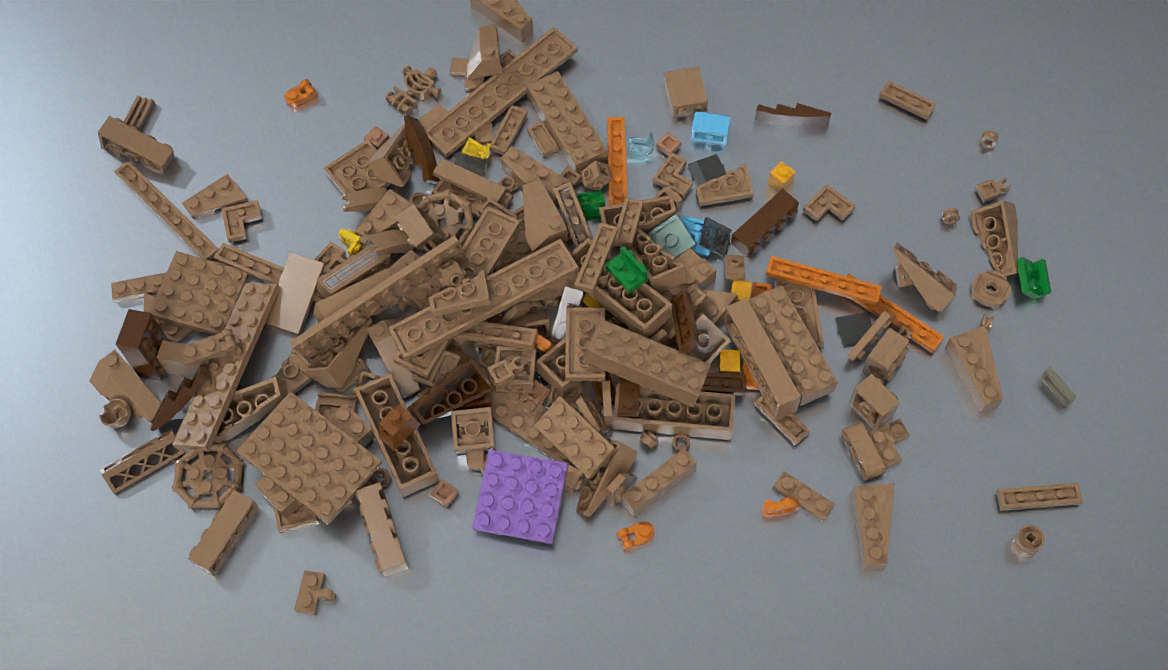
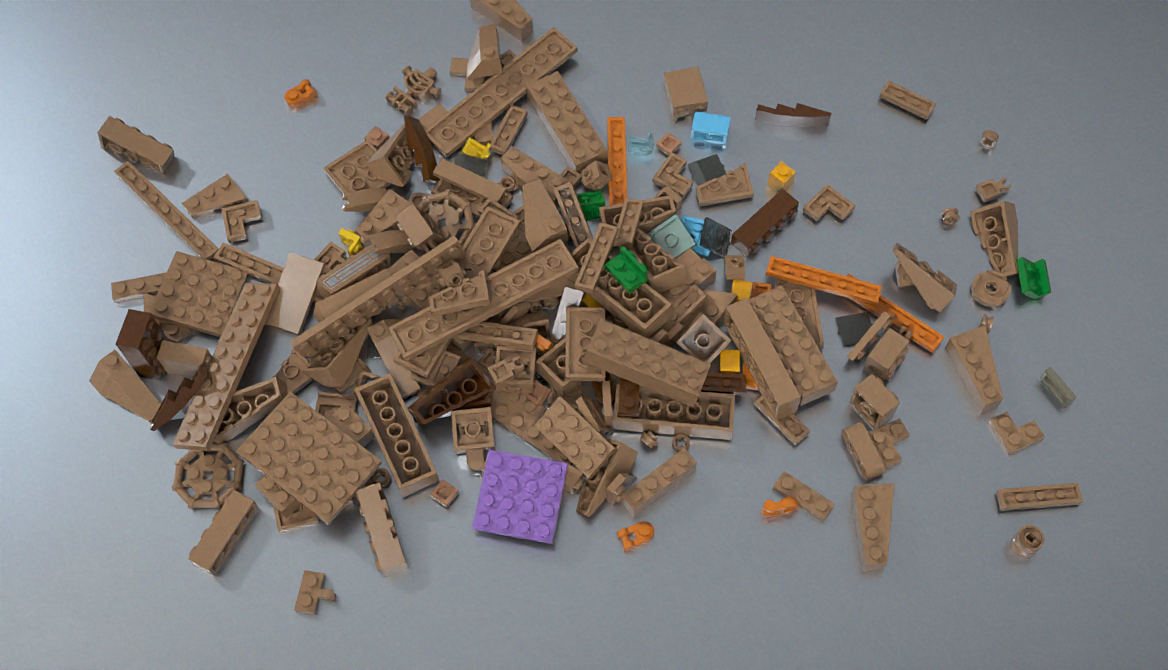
(116, 413): medium nougat hair -> none
(136, 111): medium nougat tile -> none
(137, 455): medium nougat fence -> none
(208, 348): medium nougat plate -> none
(398, 425): dark orange torso -> none
(543, 139): medium nougat tile -> none
(684, 322): reddish brown plate -> none
(1015, 438): none -> medium nougat plate

